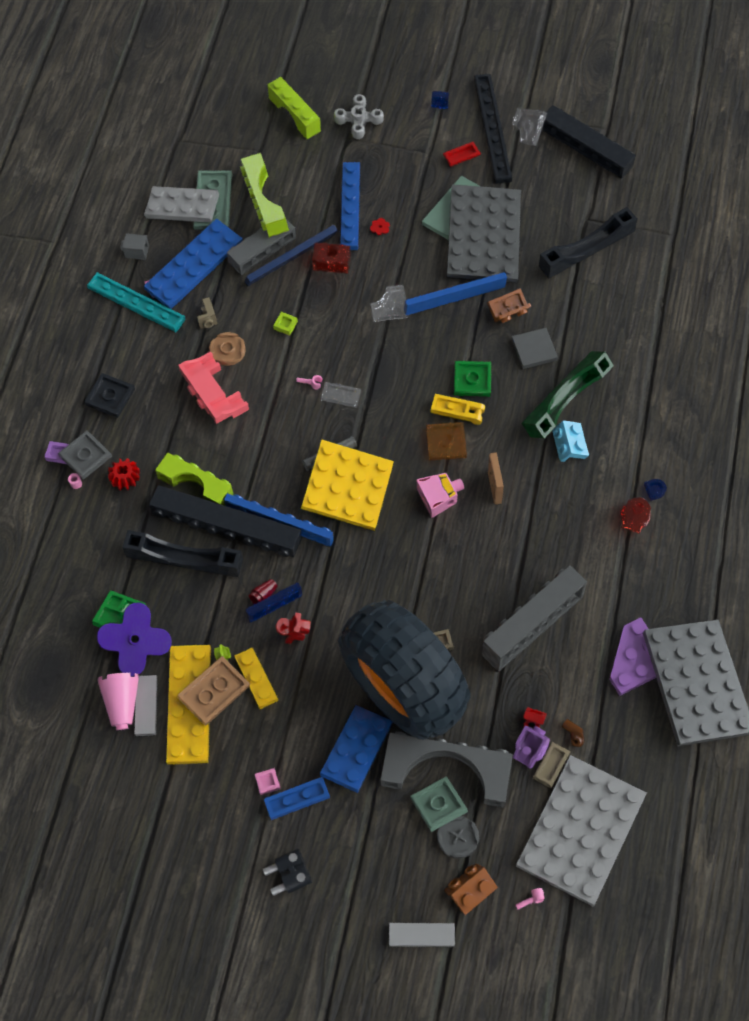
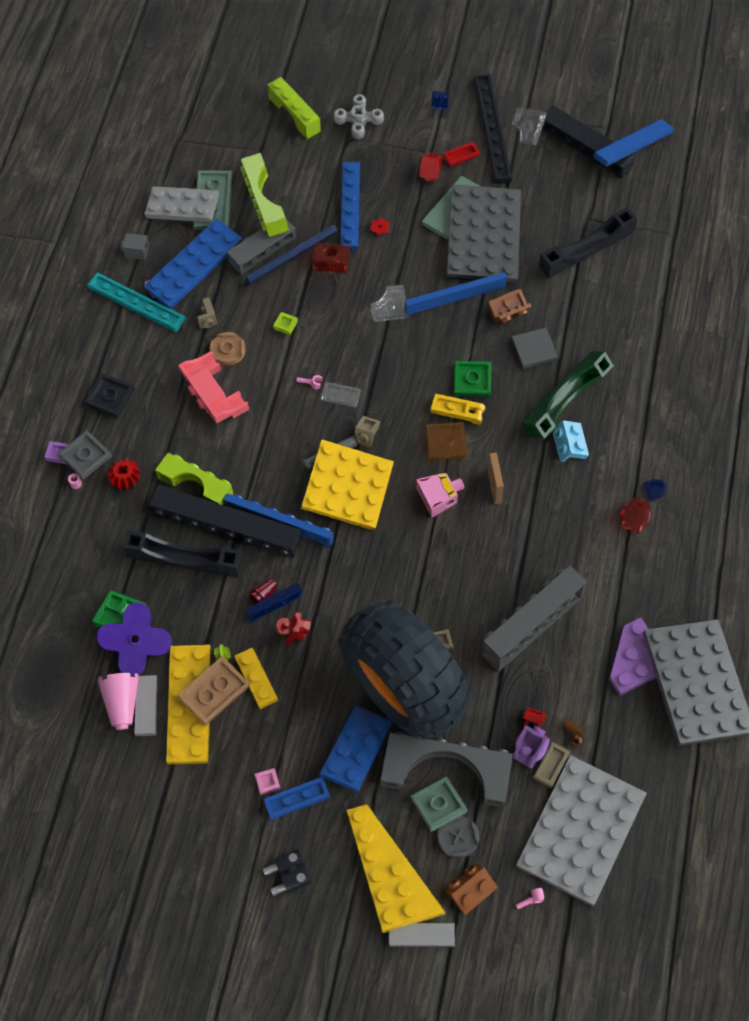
(366, 430): none -> dark tan bracket
(393, 883): none -> yellow wing
(430, 166): none -> red slope
(633, 142): none -> blue tile

